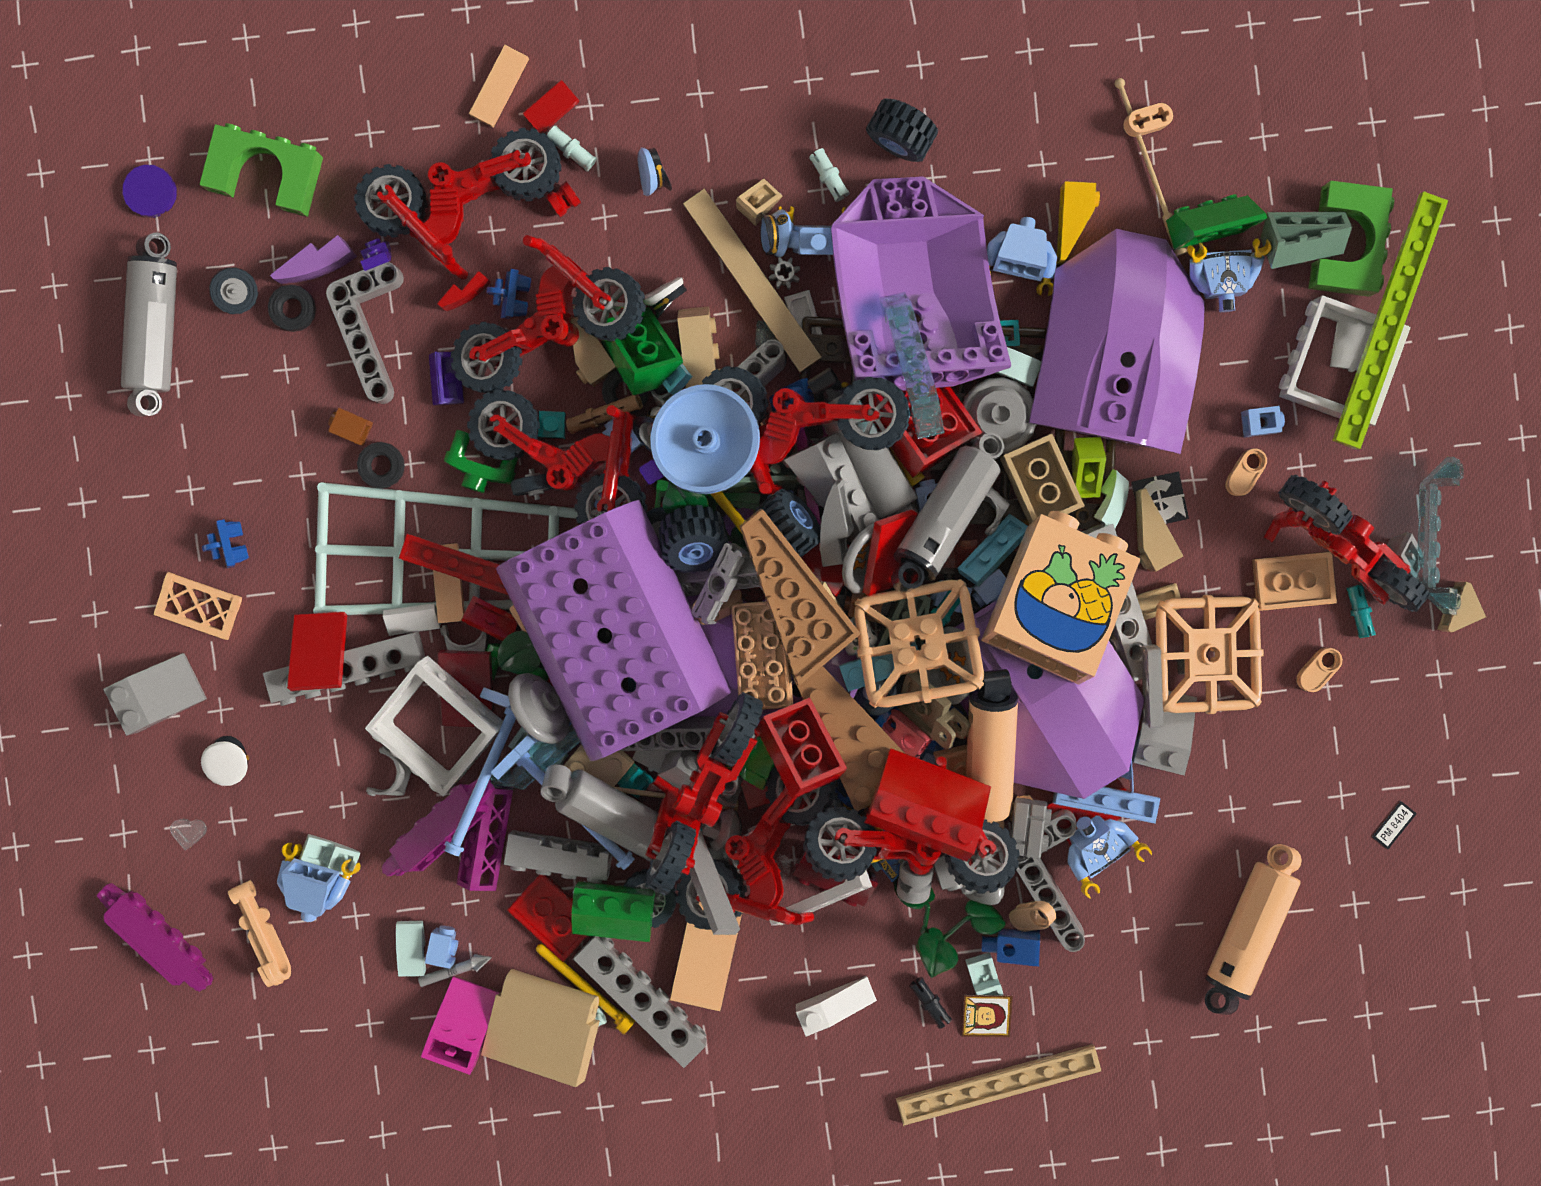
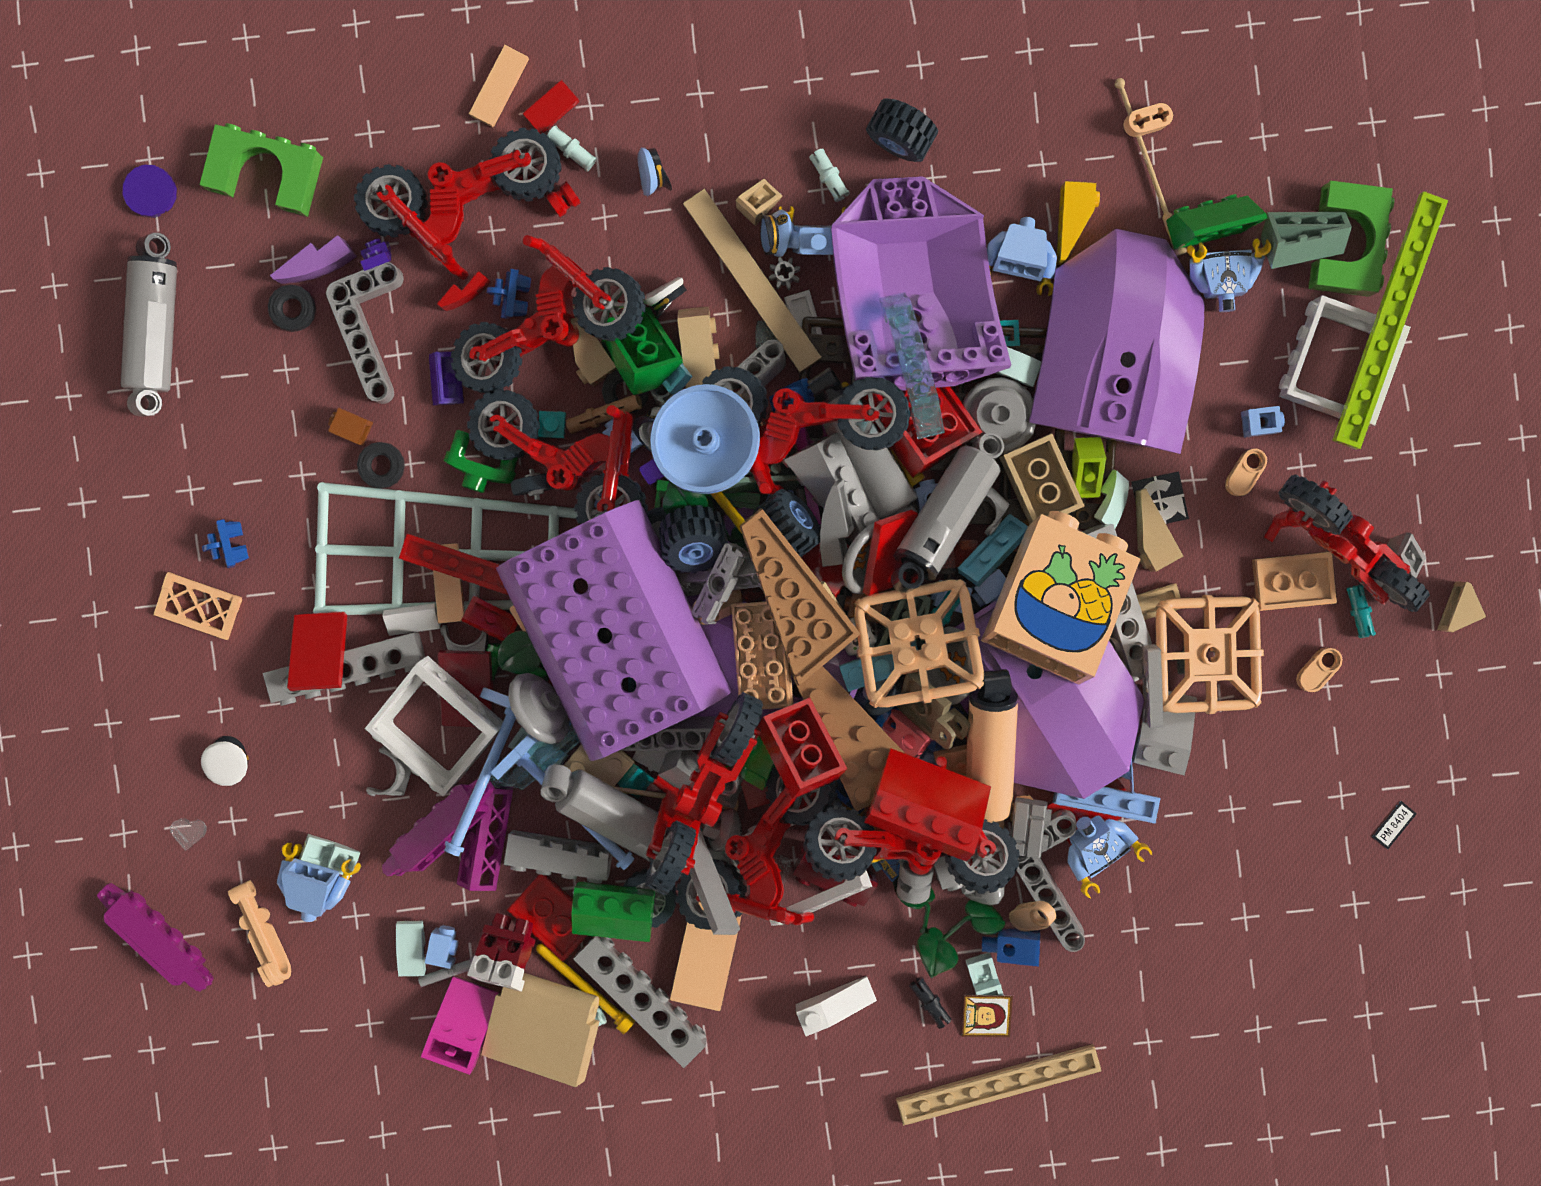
(155, 694): light grey slope -> none
(233, 290): black wheel -> none
(503, 953): none -> dark red hips
(1253, 930): light nougat piece -> none
(1349, 345): white piece -> none
(1445, 474): clear light blue slope -> none

